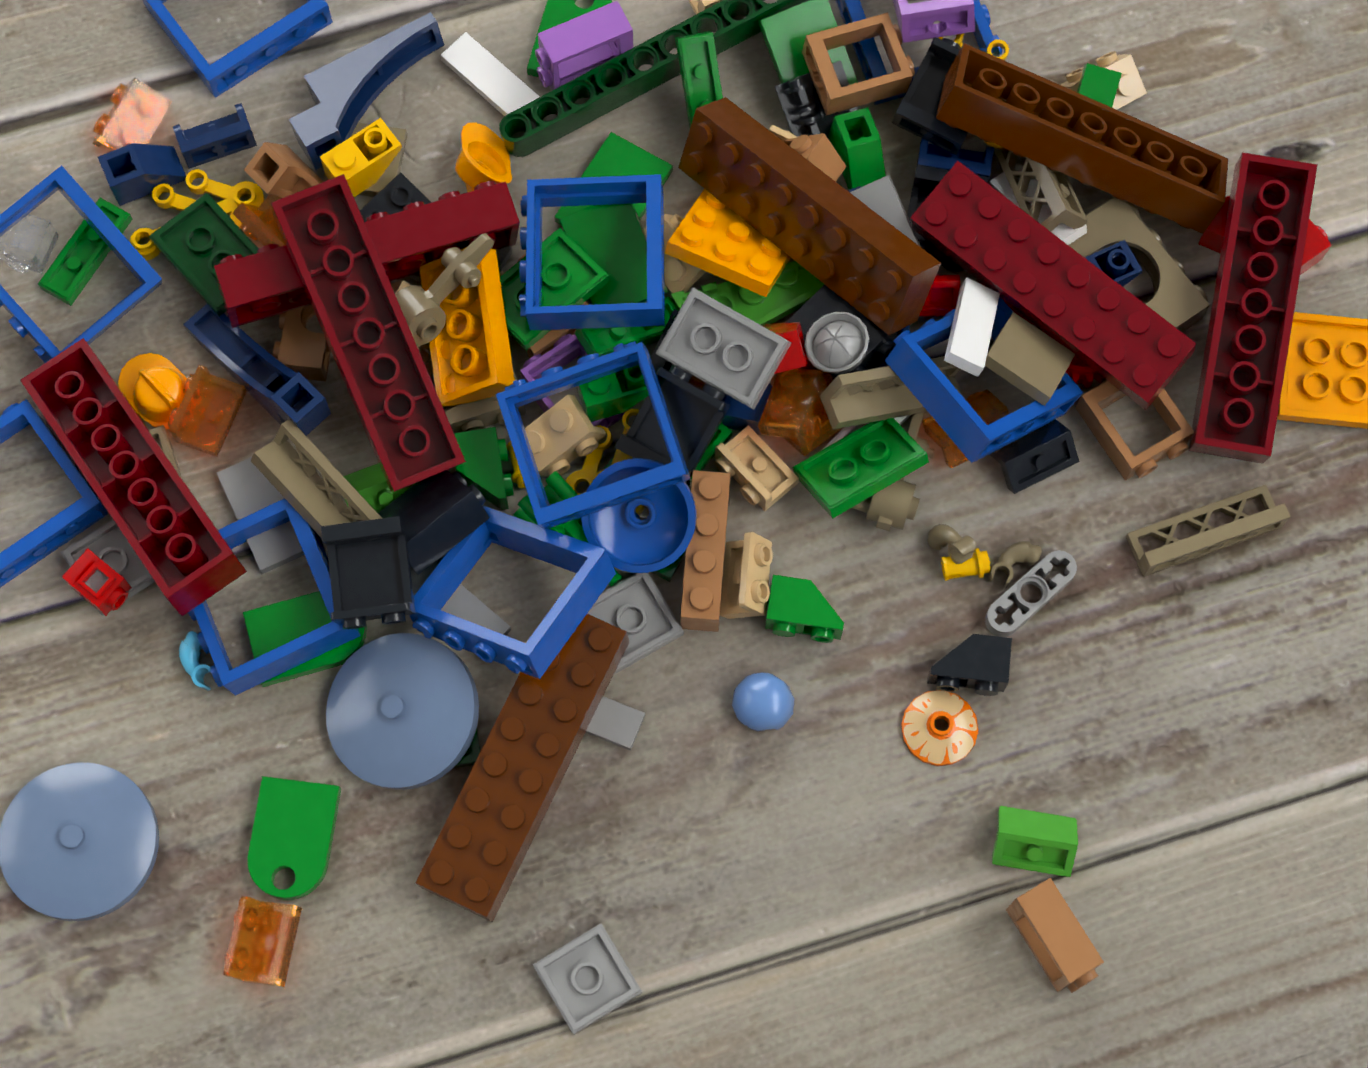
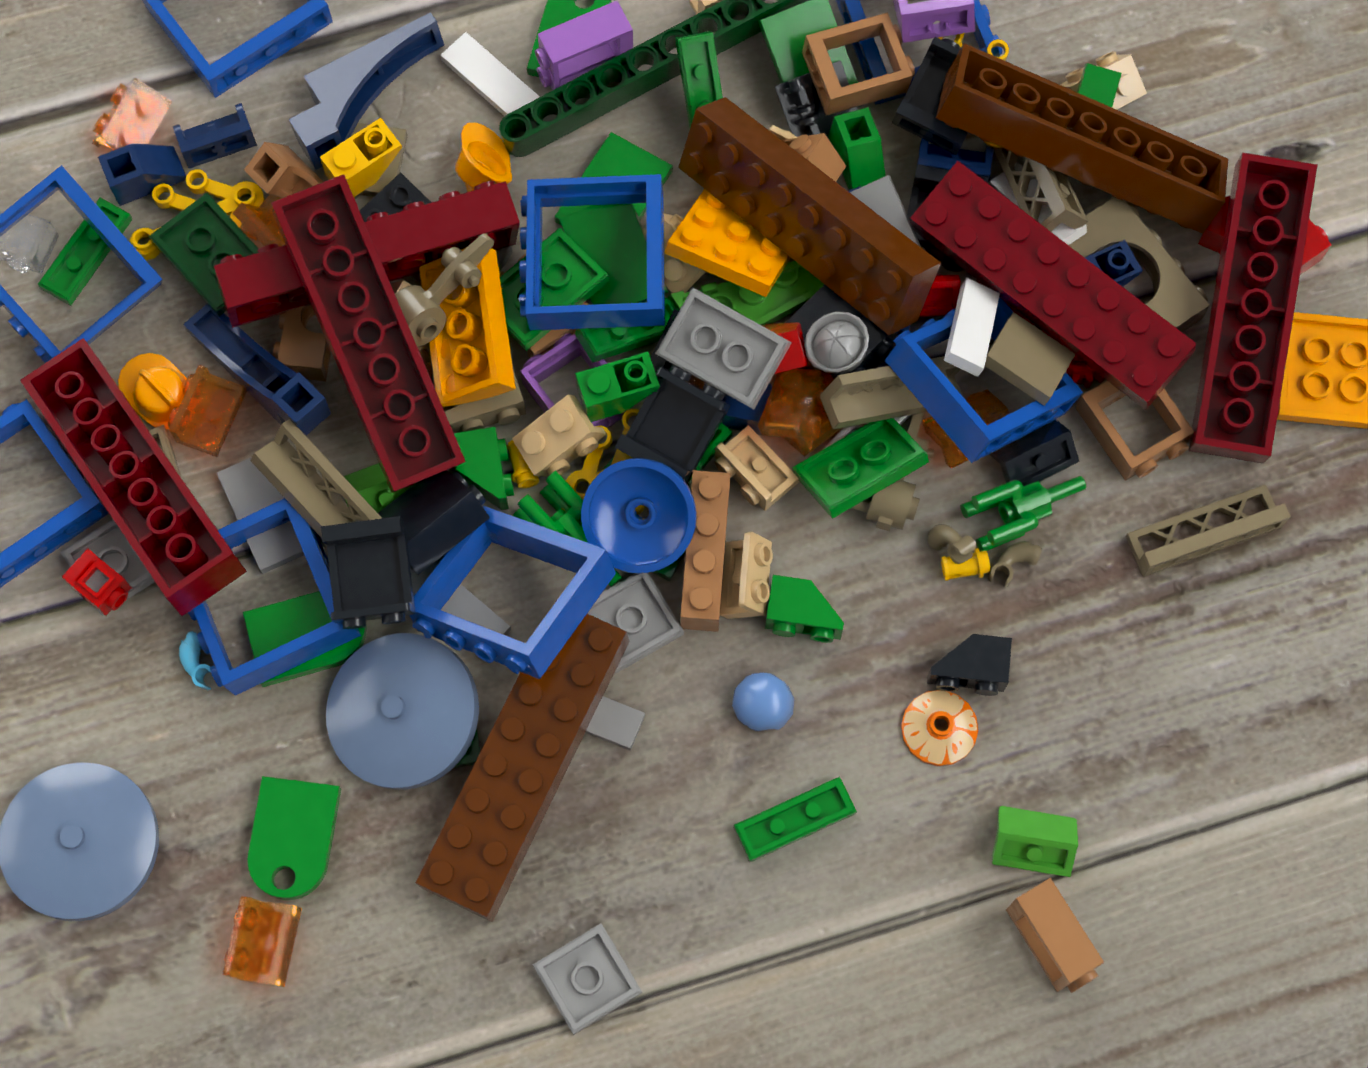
(558, 380): blue window -> none
(794, 819): none -> green tile
(1018, 507): none -> green plant
(1018, 619): light grey beam -> none

